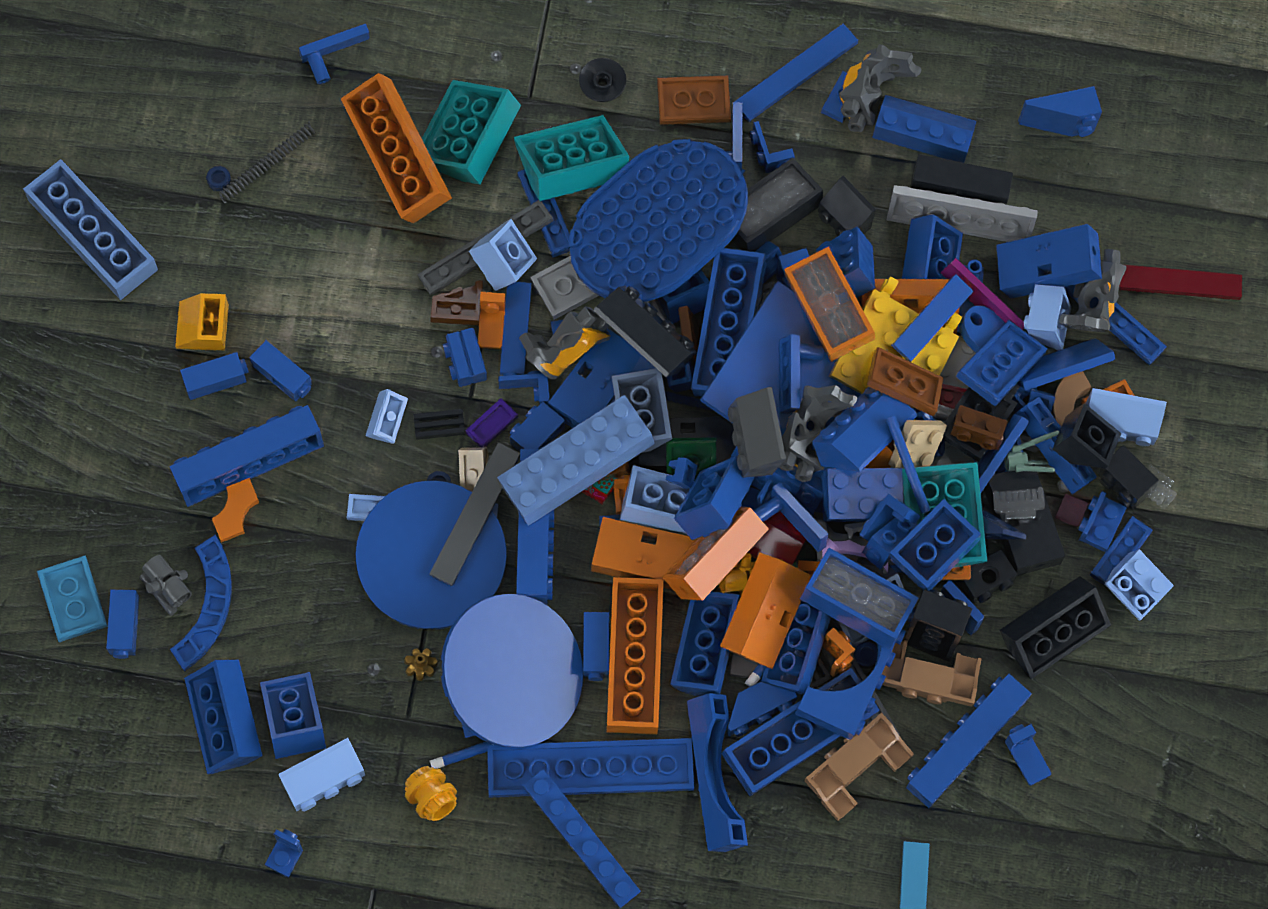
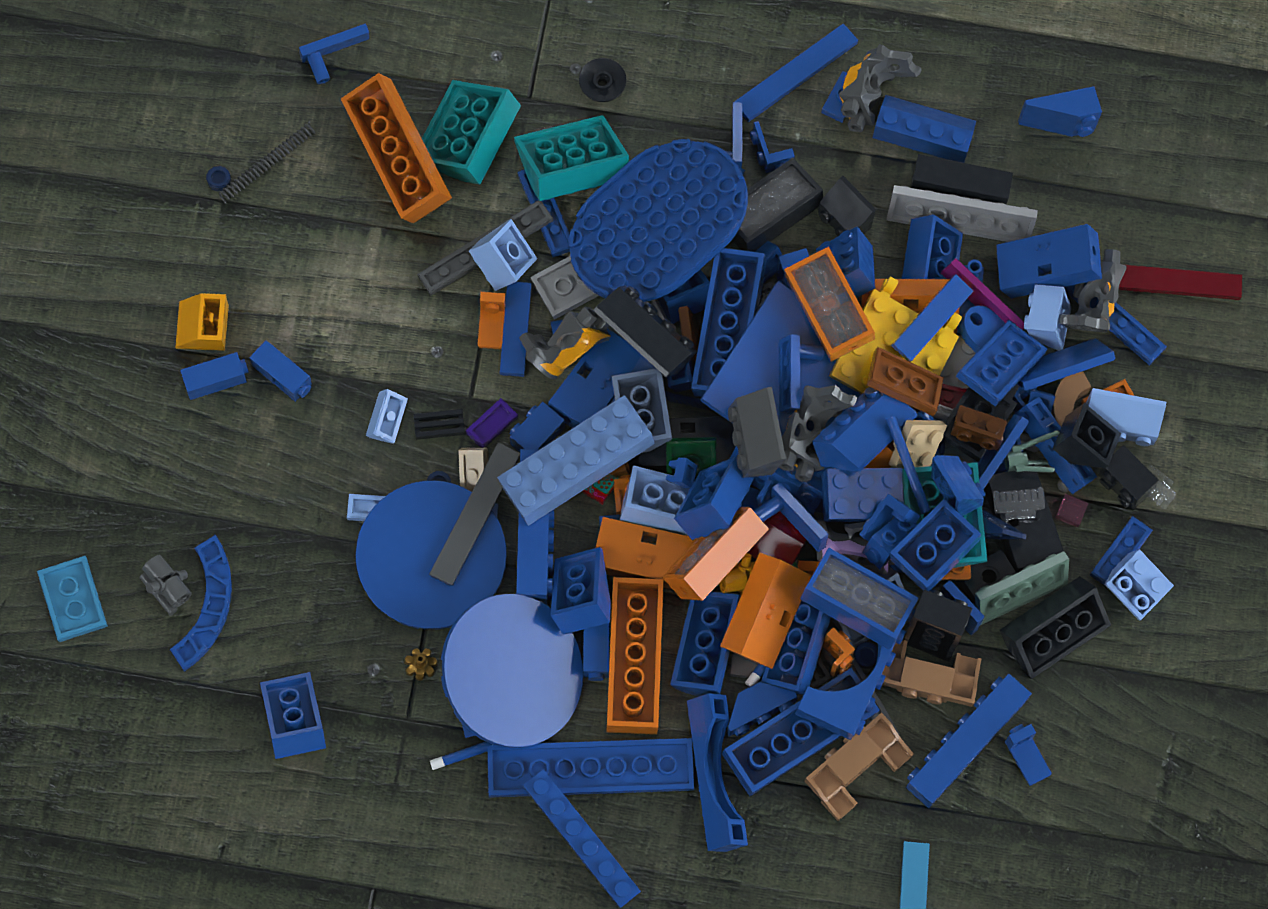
(90, 229): medium blue brick -> none
(122, 623): blue brick -> none
(223, 716): blue slope -> none
(239, 501): orange tile -> none
(247, 455): blue brick -> none
(285, 853): blue bracket -> none
(322, 775): light blue slope -> none
(430, 793): light orange piece -> none
(458, 306): wing -> none
(465, 357): blue brick -> none
(532, 379): blue bracket -> none
(580, 591): none -> blue slope
(693, 100): dark orange tile -> none
(955, 483): none -> blue slope
(1022, 587): none -> sand green plate
(1102, 523): blue bracket -> none

